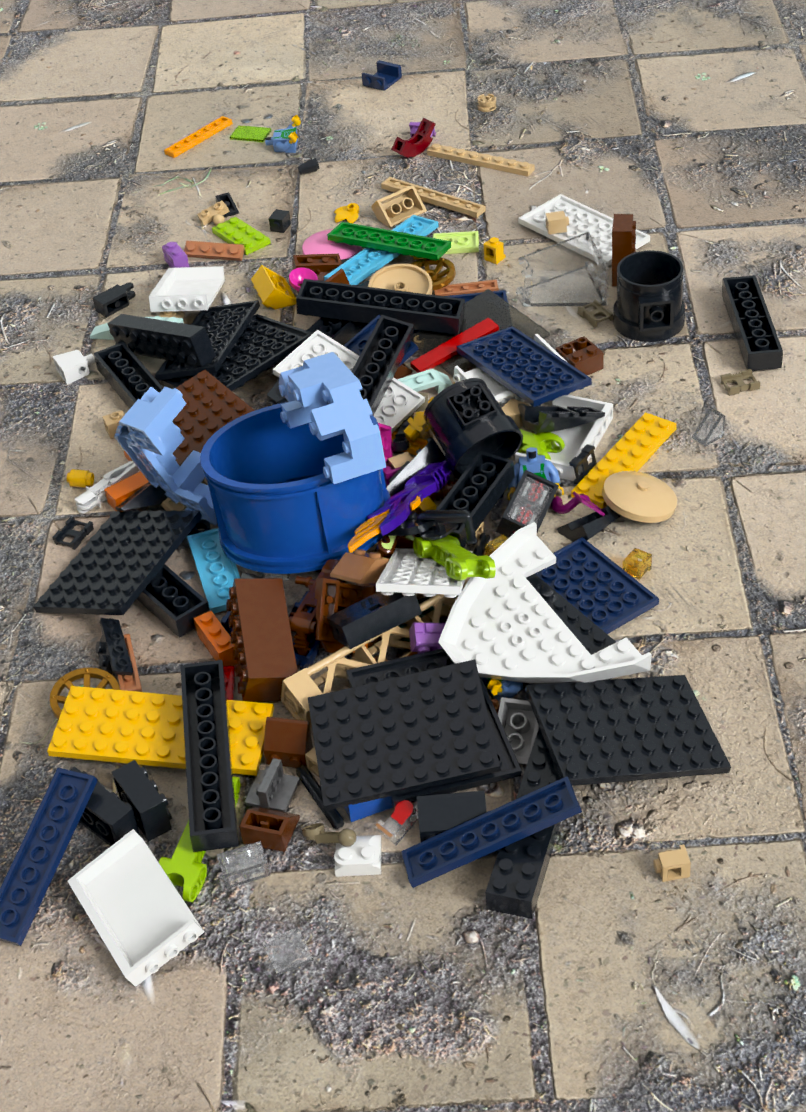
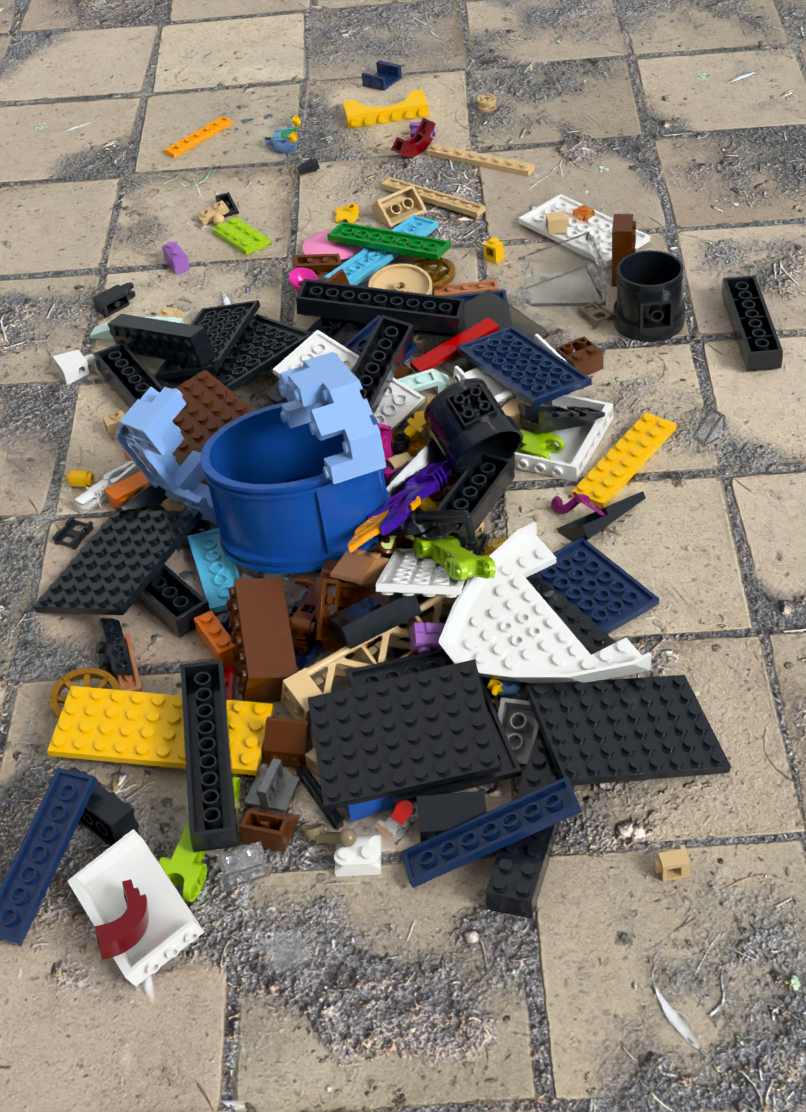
(127, 930): none -> dark red arch
(143, 795): black brick -> none
(187, 289): white panel -> none
(214, 250): nougat plate -> none
(250, 133): clear neon green piece -> none
(273, 289): yellow slope -> none
(279, 221): black brick -> none
(411, 108): none -> yellow arch
(460, 241): yellowish green tile -> none
(527, 504): brick -> none
(536, 464): medium blue torso -> none
(582, 459): black piece -> none
(583, 212): none -> clear orange plate
(637, 568): clear yellow brick -> none
(639, 496): tan dish -> none
(738, 379): dark tan piece -> none

